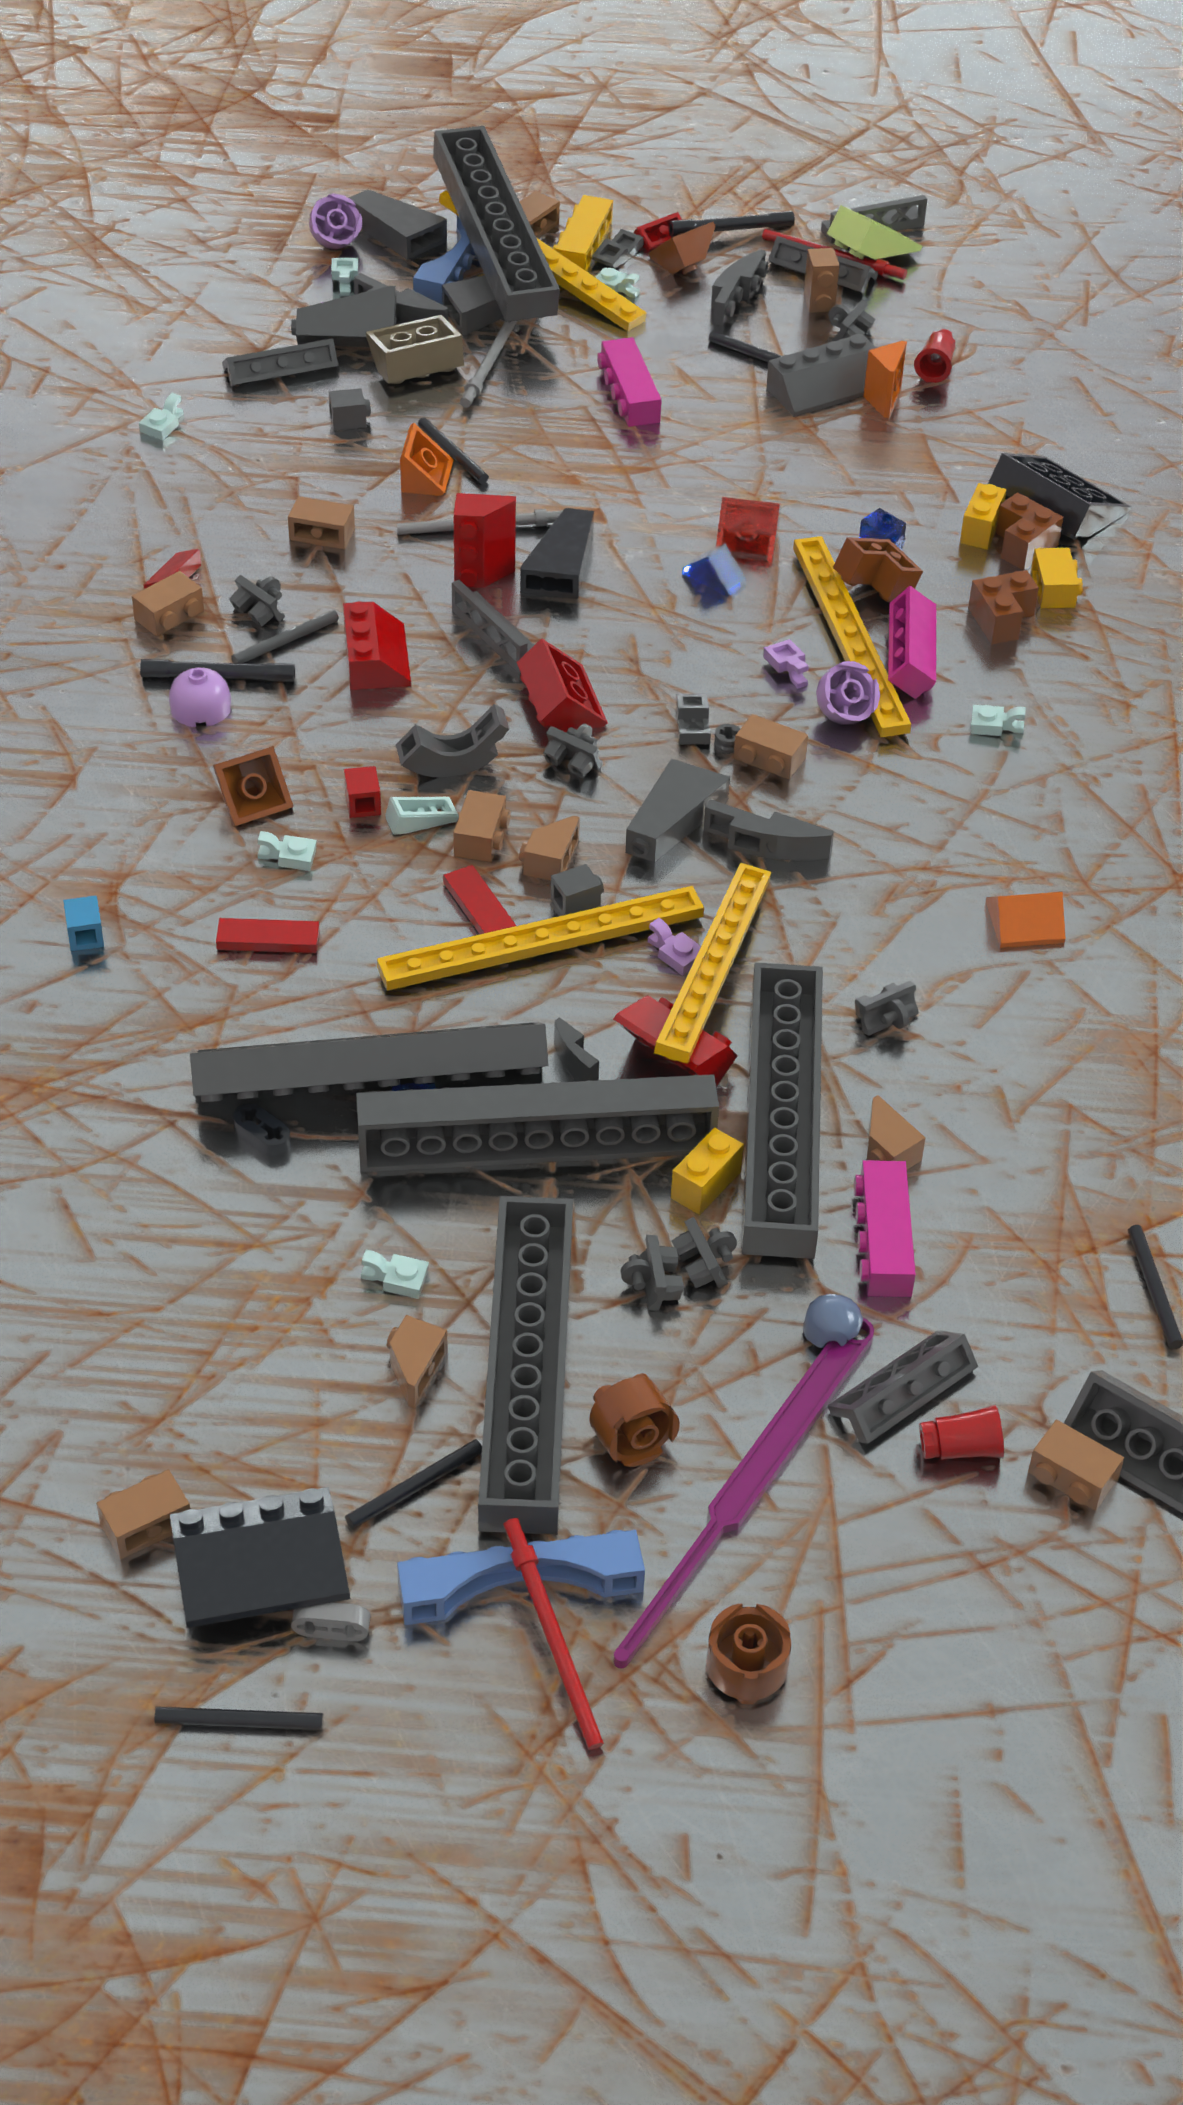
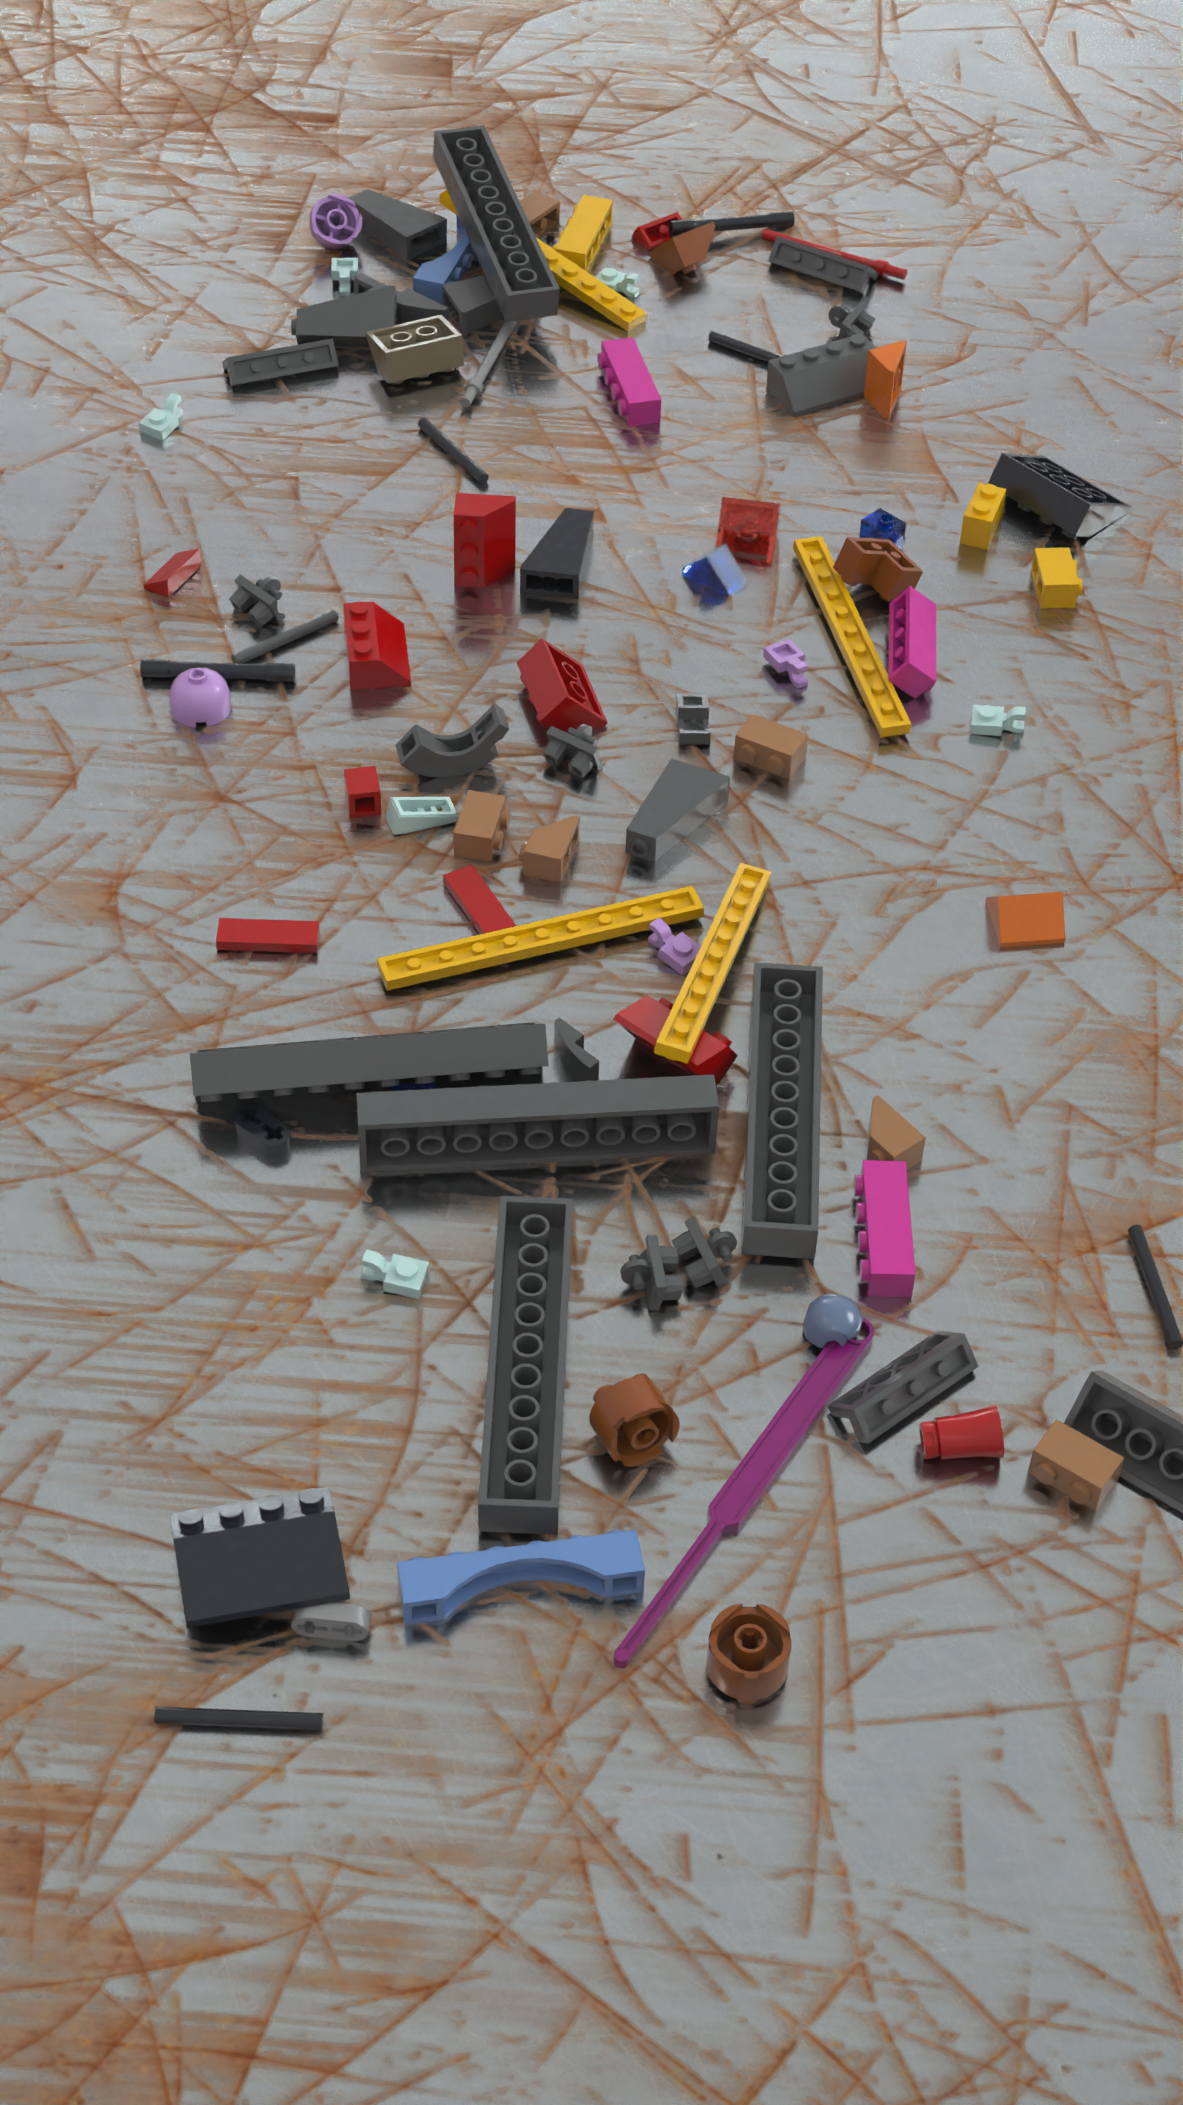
(83, 923): dark azure brick -> none
(141, 1513): medium nougat brick -> none
(167, 603): medium nougat brick -> none
(253, 786): dark orange slope -> none
(291, 852): light aqua plate -> none
(321, 522): medium nougat brick -> none
(348, 409): dark grey brick -> none
(413, 1484): black bar -> none
(416, 1355): medium nougat slope -> none
(424, 464): orange slope -> none
(489, 624): dark grey fence -> none
(525, 1560): red bar -> none
(539, 518): light grey bar -> none
(576, 890): dark grey brick -> none
(619, 250): dark grey slope -> none
(707, 1171): yellow brick -> none
(721, 733): dark grey bush -> none
(737, 283): dark grey slope -> none
(772, 838): dark grey slope -> none
(821, 279): medium nougat brick -> none
(847, 693): lavender cylinder -> none
(868, 236): yellowish green slope -> none
(888, 1008): dark grey hips -> none
(894, 214): dark grey fence -> none
(935, 358): red plant -> none
(1001, 603): dark orange brick -> none
(1026, 527): dark orange brick -> none

